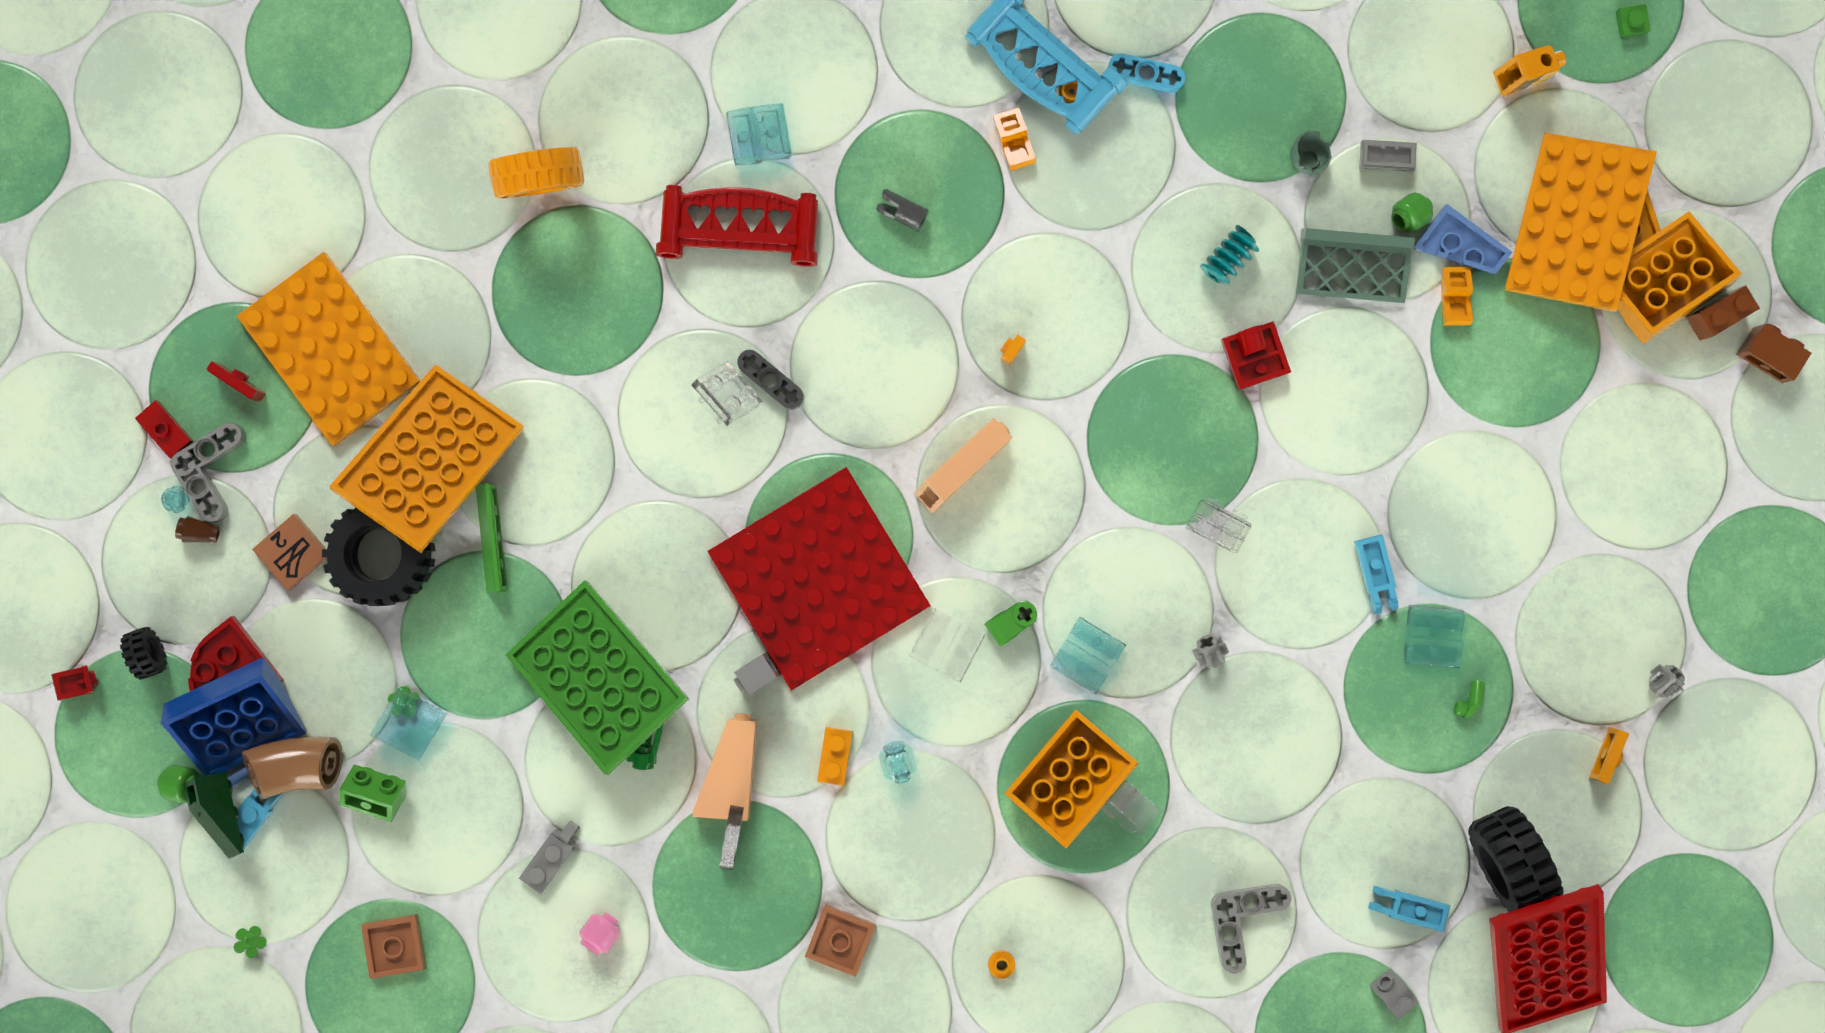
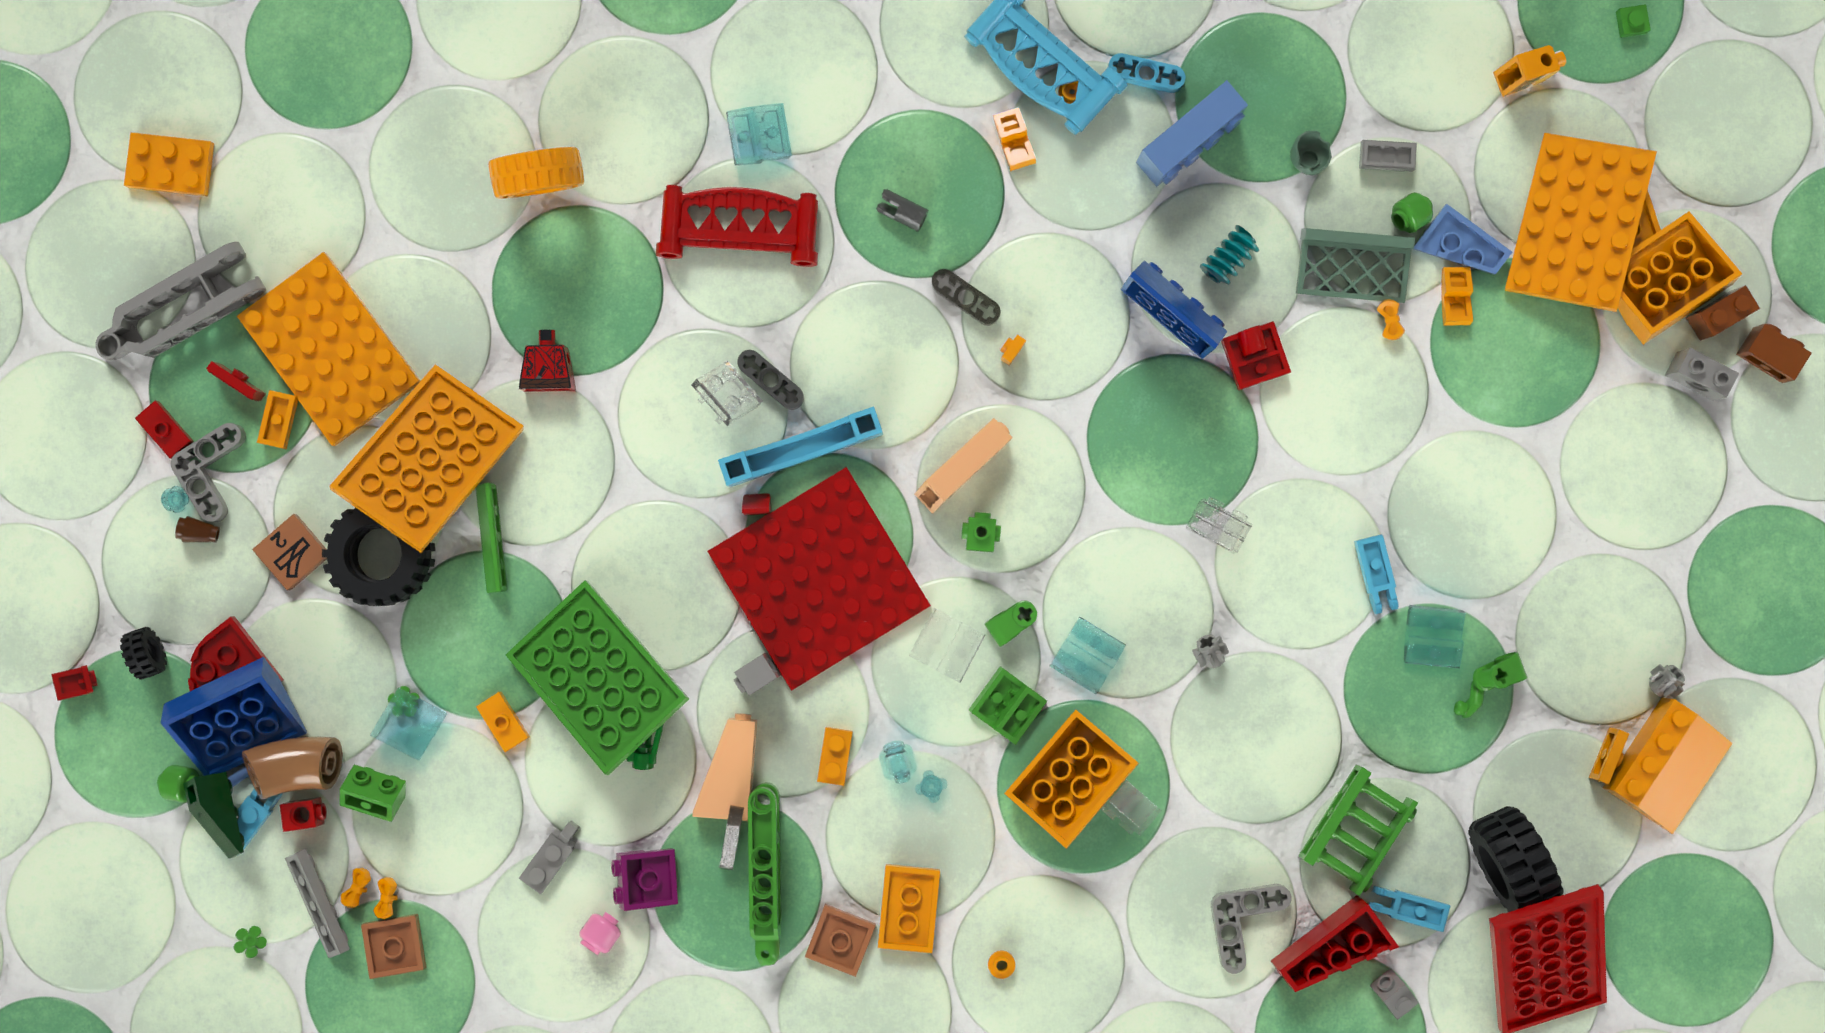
(124, 336): none -> light grey piece
(169, 164): none -> light orange plate
(277, 419): none -> light orange plate
(292, 818): none -> red brick
(317, 903): none -> light grey plate
(351, 897): none -> light orange piece
(384, 907): none -> light orange piece
(502, 721): none -> light orange plate
(546, 366): none -> torso
(645, 879): none -> magenta plate
(756, 504): none -> red slope
(765, 835): none -> bright green piece
(800, 448): none -> medium azure arch
(909, 908): none -> light orange plate
(923, 787): none -> clear light blue plate
(977, 543): none -> bright green brick
(986, 303): none -> clear smoke beam
(1007, 705): none -> bright green slope
(1174, 309): none -> blue slope
(1190, 134): none -> medium blue brick
(1330, 827): none -> bright green fence
(1334, 945): none -> red wedge
(1393, 329): none -> light orange piece
(1500, 673): none -> bright green piece
(1668, 764): none -> light orange slope
(1702, 374): none -> light grey brick

